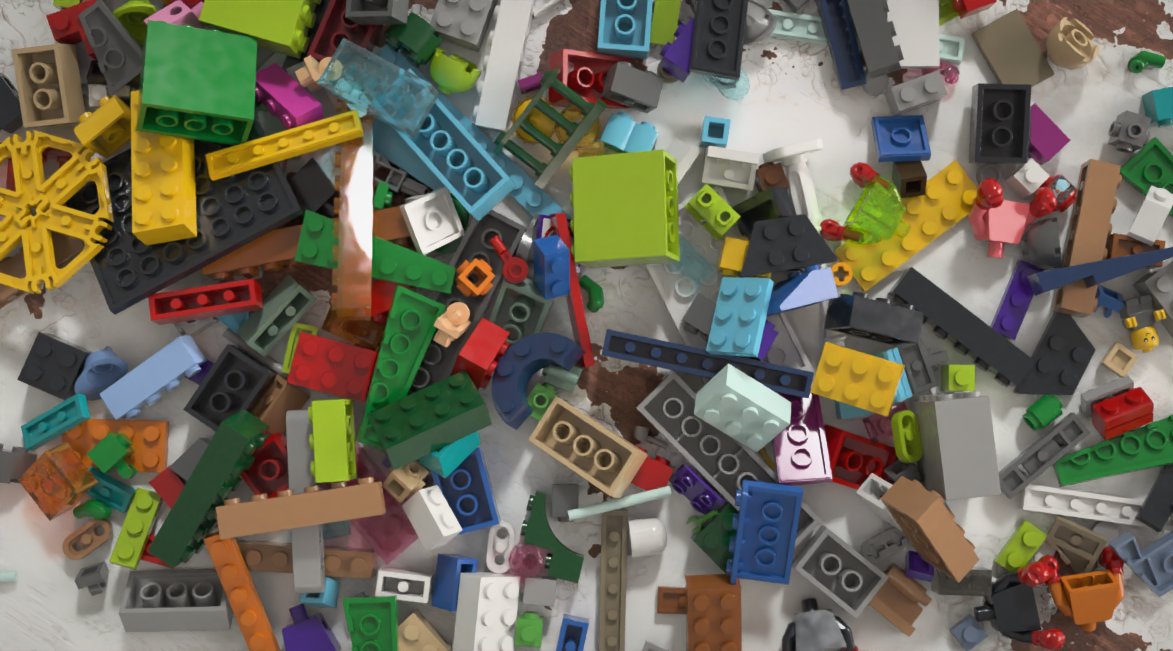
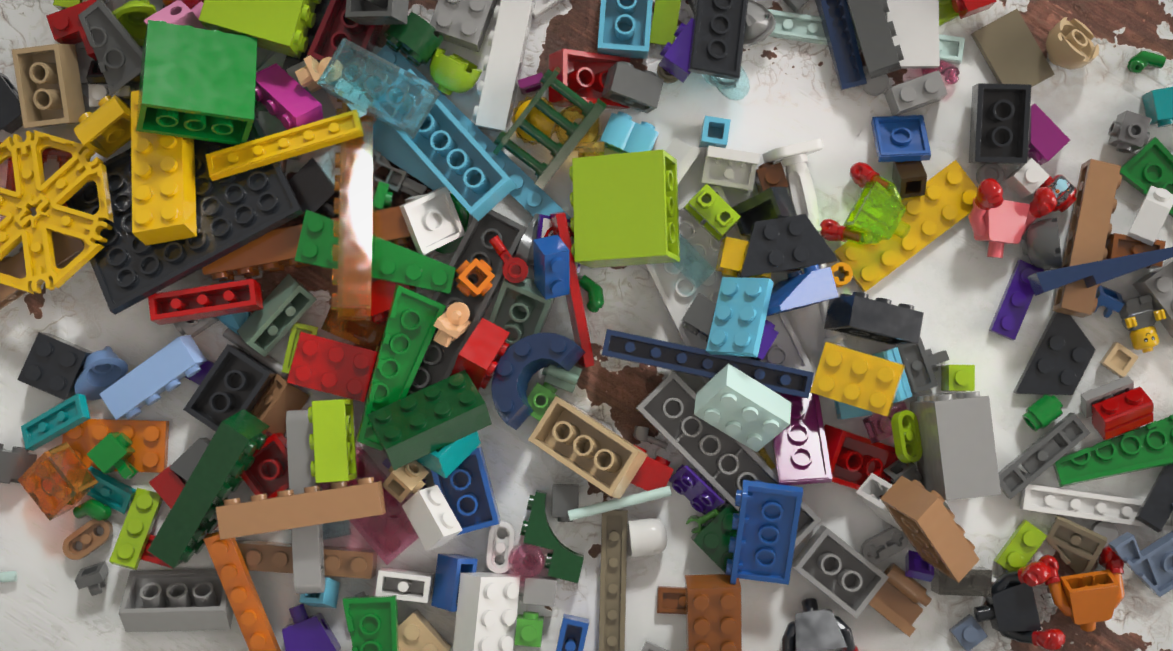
(962, 328): black brick -> none

